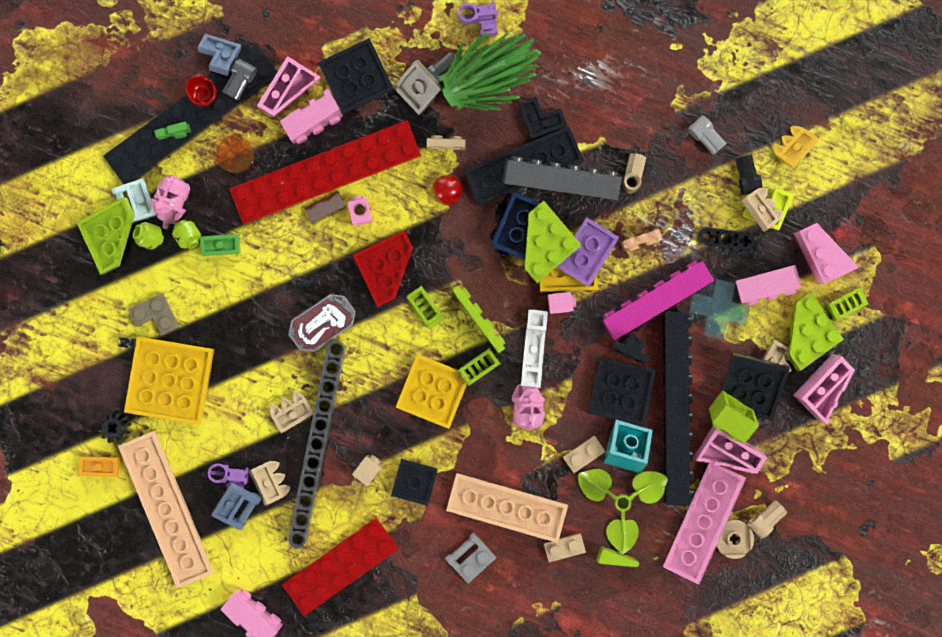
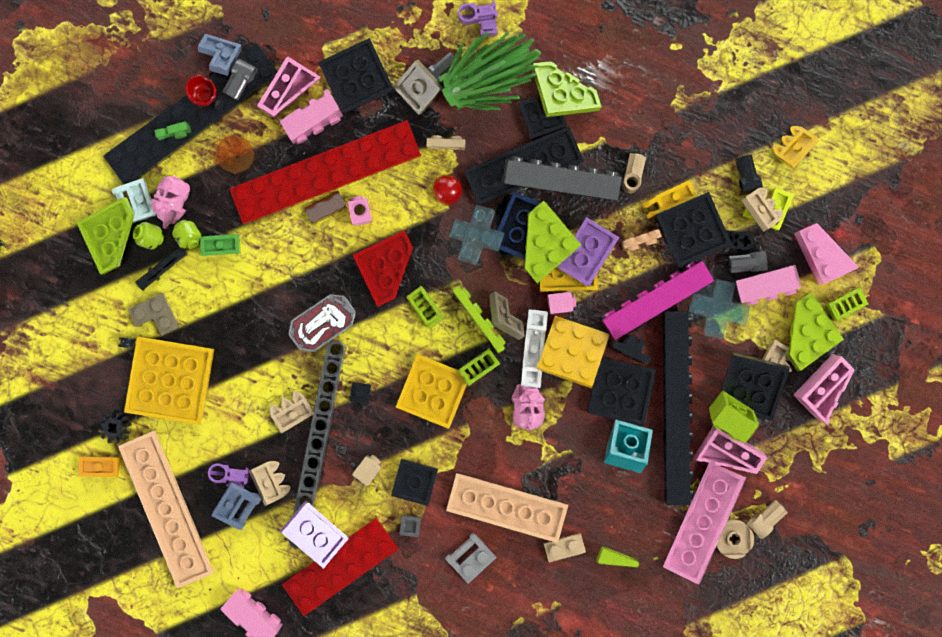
(163, 266): none -> black pin
(314, 534): none -> plate
(360, 392): none -> black plate
(410, 526): none -> dark grey plate
(476, 235): none -> clear light blue plate
(502, 318): none -> dark tan plate
(563, 92): none -> lime plate
(573, 351): none -> yellow plate
(584, 454): tan plate -> none
(647, 484): lime plant -> none
(671, 198): none -> yellow hinge
(693, 229): none -> black plate
(703, 131): light grey piece -> none
(752, 262): none -> dark grey piece

